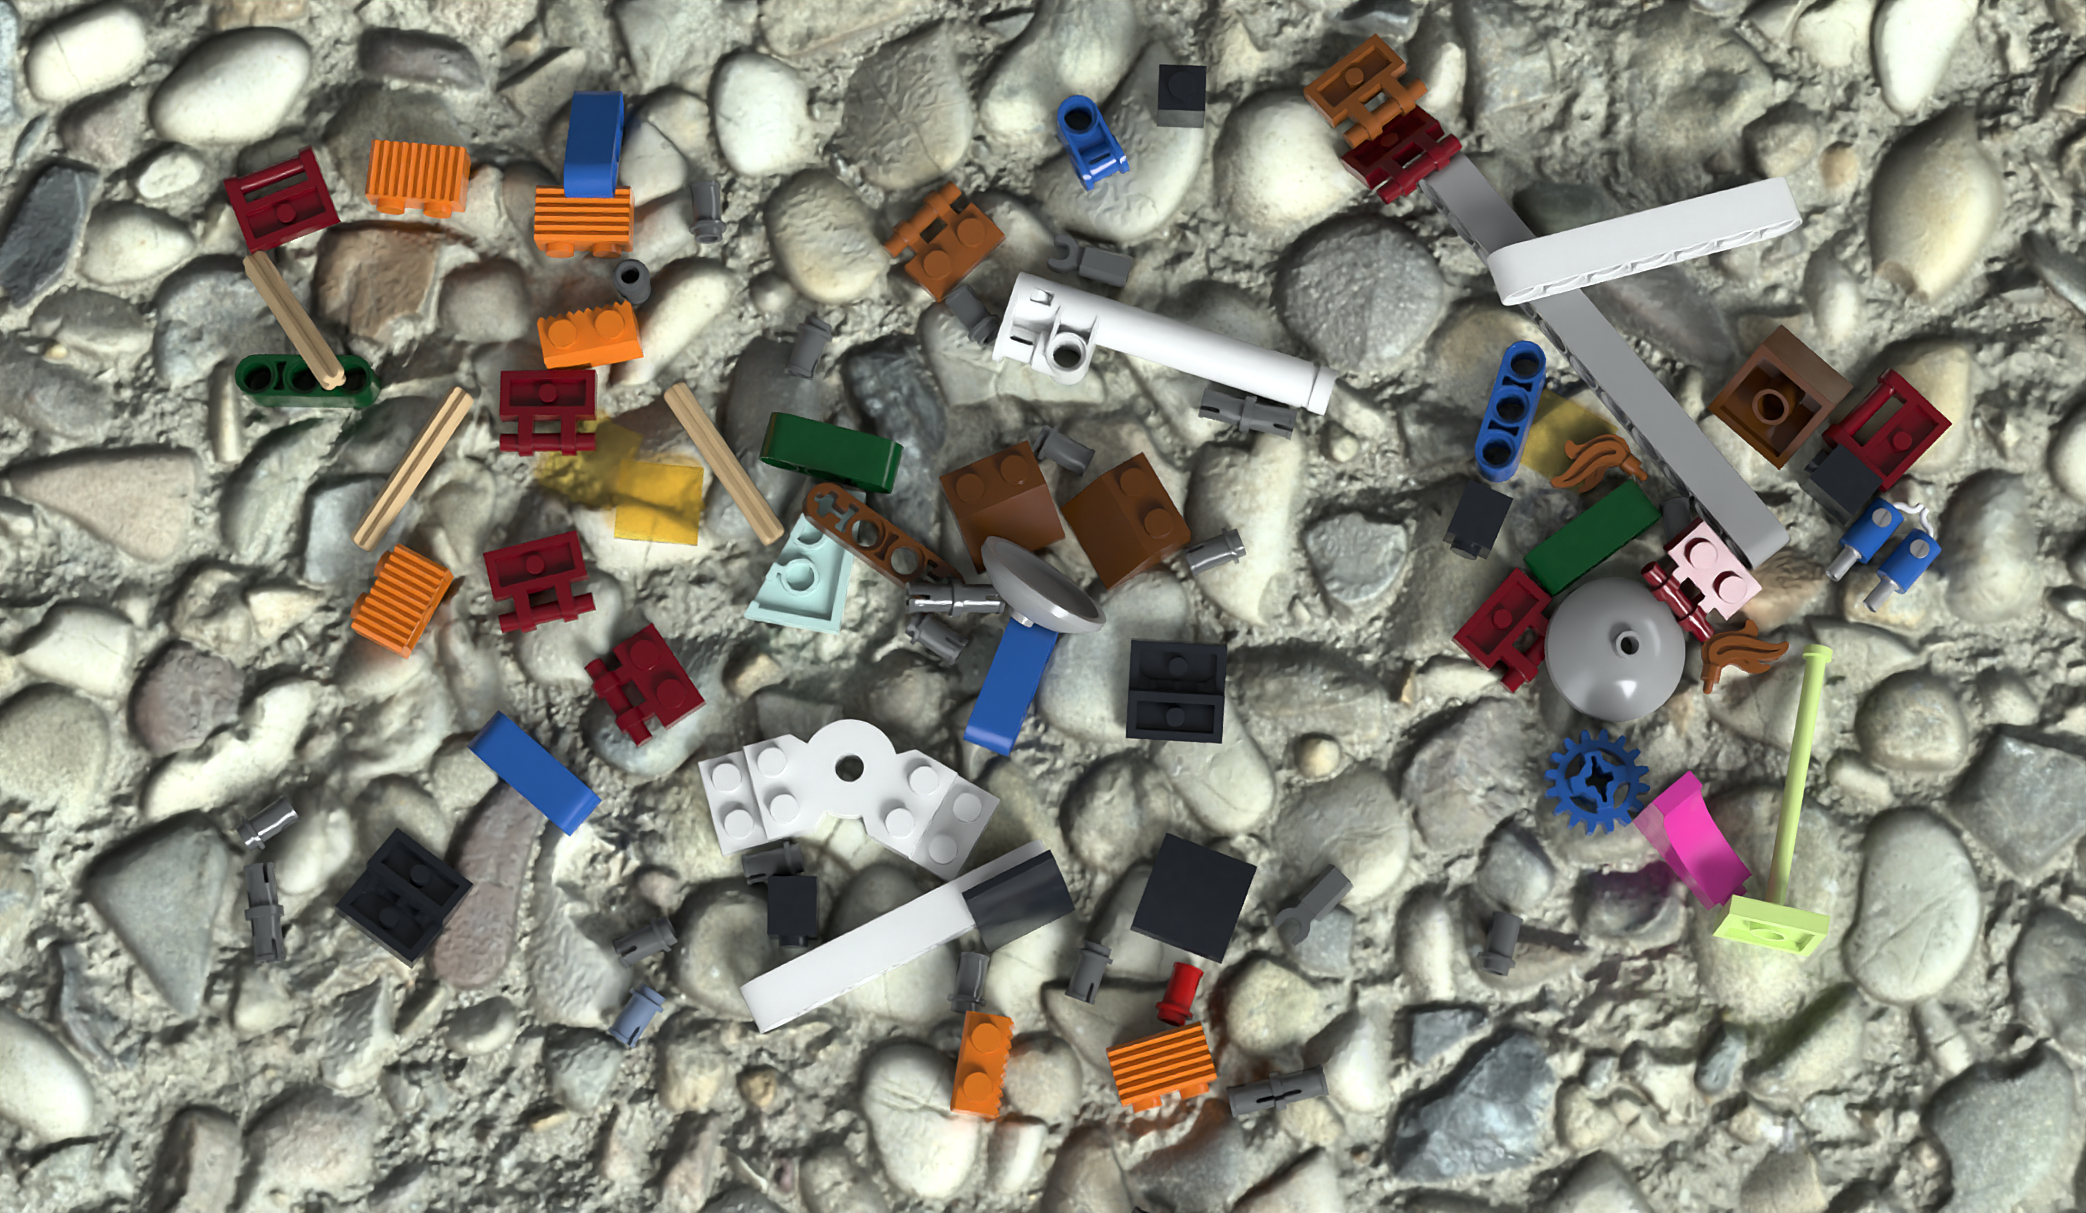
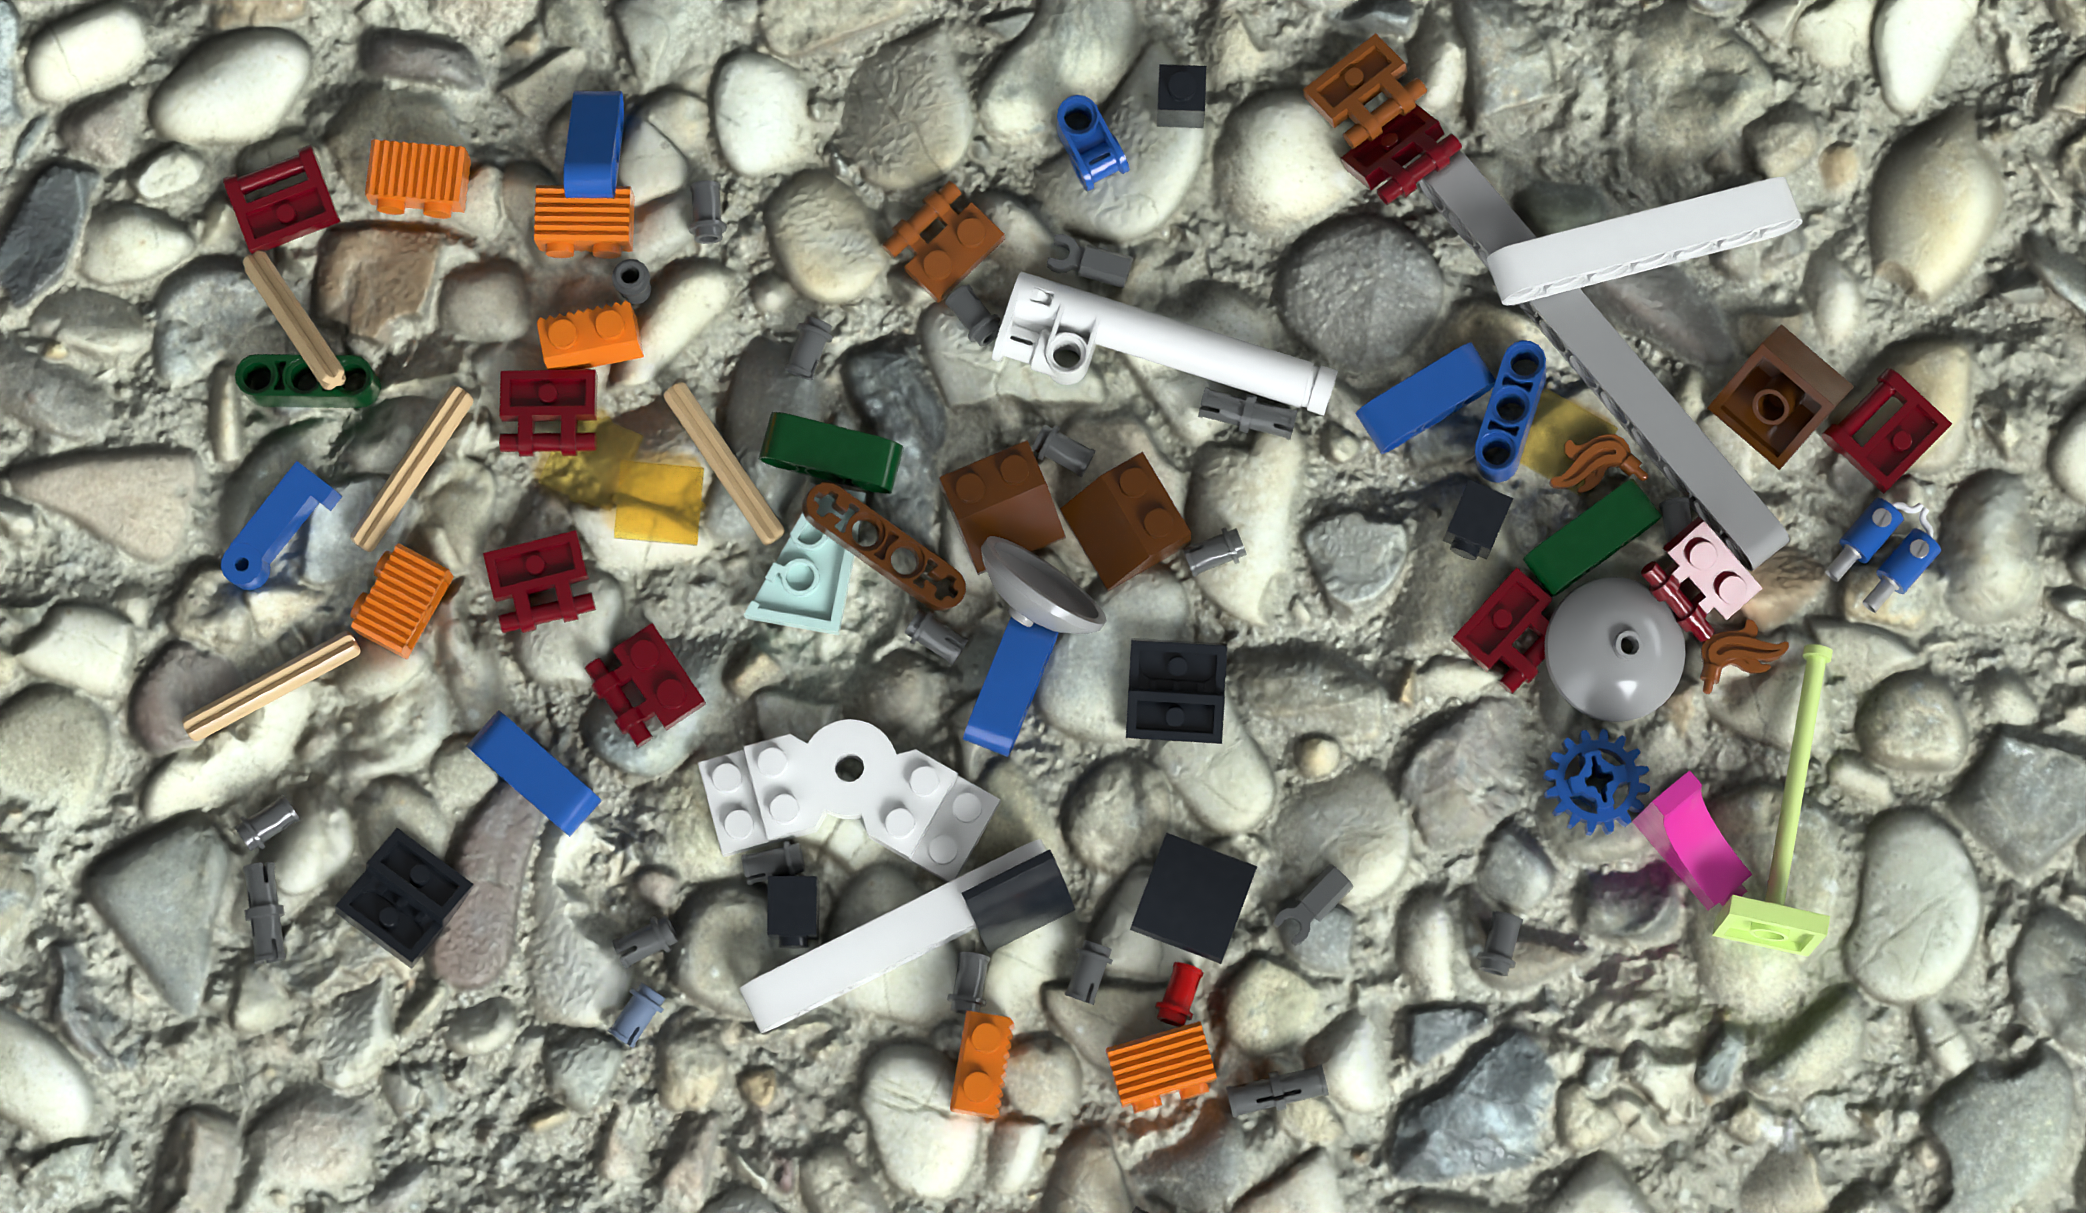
(271, 686): none -> tan axle
(273, 525): none -> blue leg
(952, 598): dark grey pin -> none
(1426, 398): none -> blue beam
(1840, 482): black brick -> none

